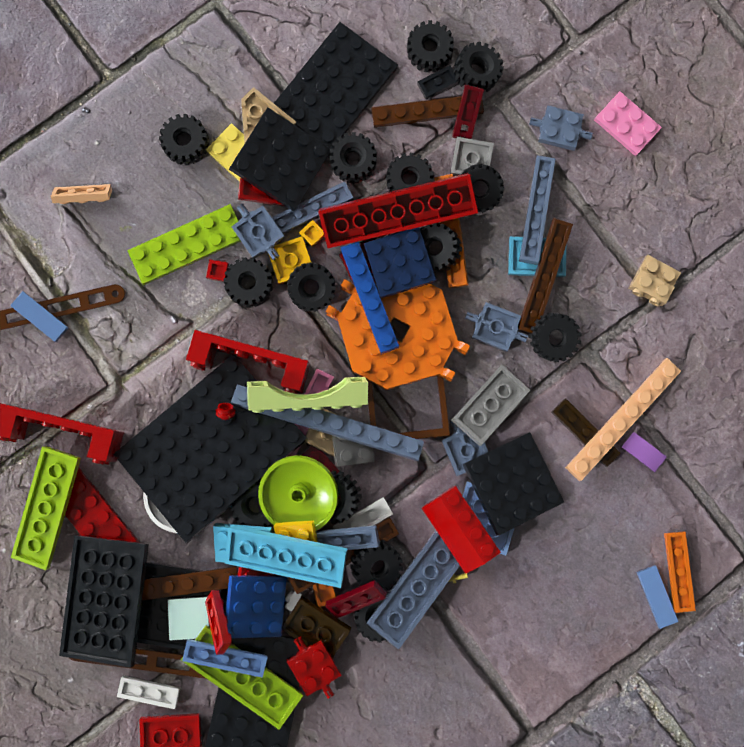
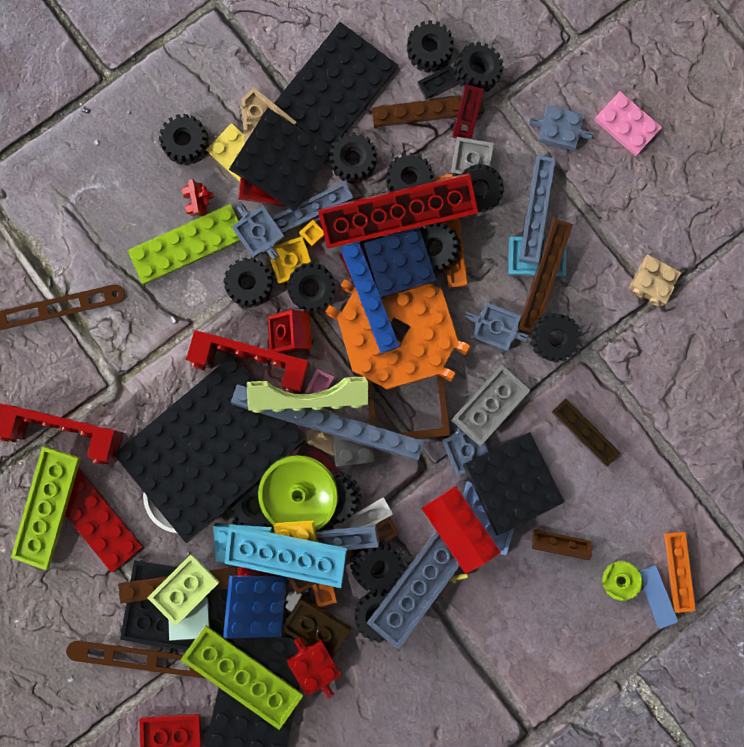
(39, 316): medium blue tile -> none
(81, 194): light nougat plate -> none
(104, 600): black plate -> none
(148, 692): white plate -> none
(183, 590): none -> yellowish green plate
(199, 197): none -> red hips
(216, 270): red plate -> none
(218, 622): red plate -> none
(225, 411): red plate -> none
(231, 660): medium blue plate -> none
(289, 331): none -> red slope
(356, 599): dark red plate -> none
(561, 544): none -> reddish brown plate
(622, 419): light nougat plate -> none
(625, 590): none -> lime plate
(644, 452): medium lavender slope -> none

